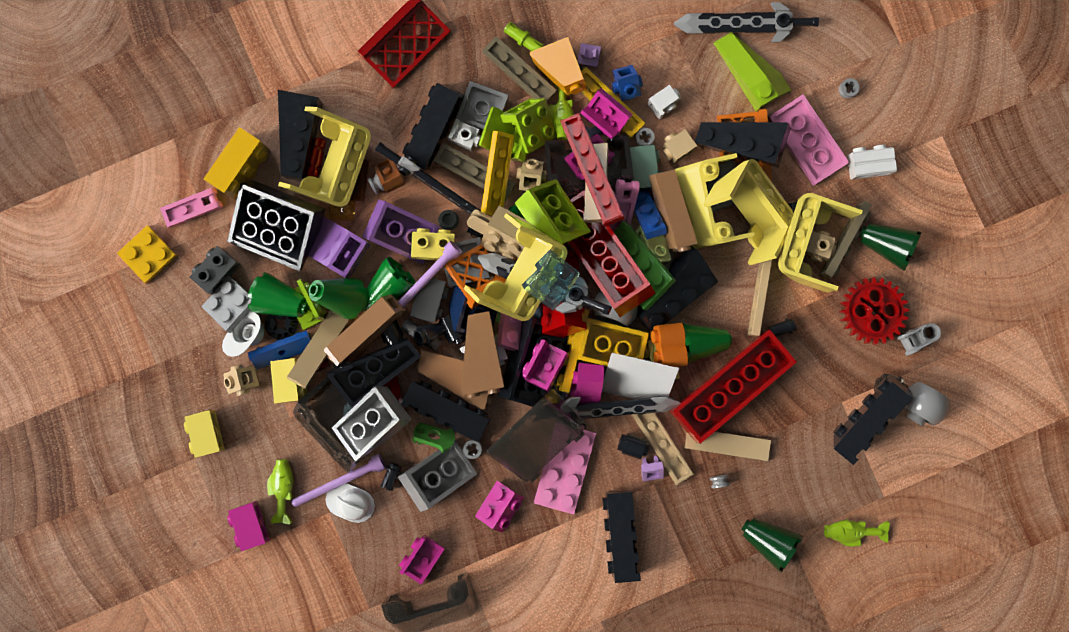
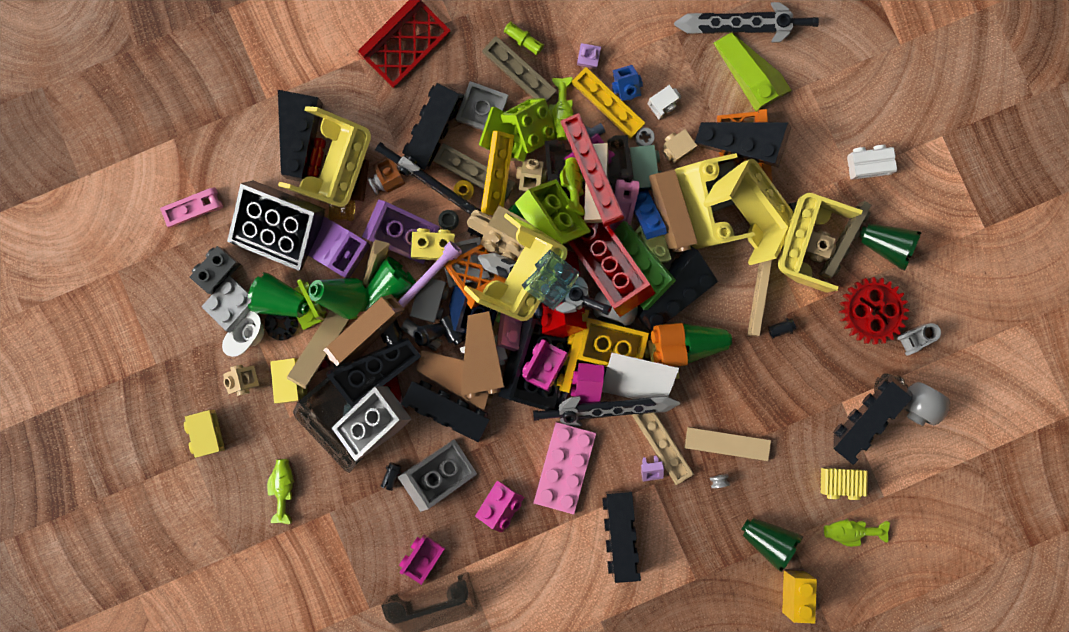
(147, 254): yellow plate -> none
(237, 163): yellow brick -> none
(248, 526): dark pink brick -> none
(279, 350): blue tile -> none
(350, 503): white piece -> none
(375, 464): lavender piece -> none
(376, 257): none -> tan slope
(444, 443): bright green piece -> none
(456, 135): white brick -> none
(463, 183): none -> yellow plate
(466, 451): light grey bush -> none
(538, 437): clear smoke windscreen -> none
(560, 66): light orange slope -> none
(572, 179): none -> lime animal
(606, 114): dark pink bracket -> none
(633, 446): black brick -> none
(733, 386): red brick -> none
(799, 596): none -> yellow brick
(810, 141): bright pink plate -> none
(844, 482): none -> light yellow brick
(855, 88): light grey bush -> none

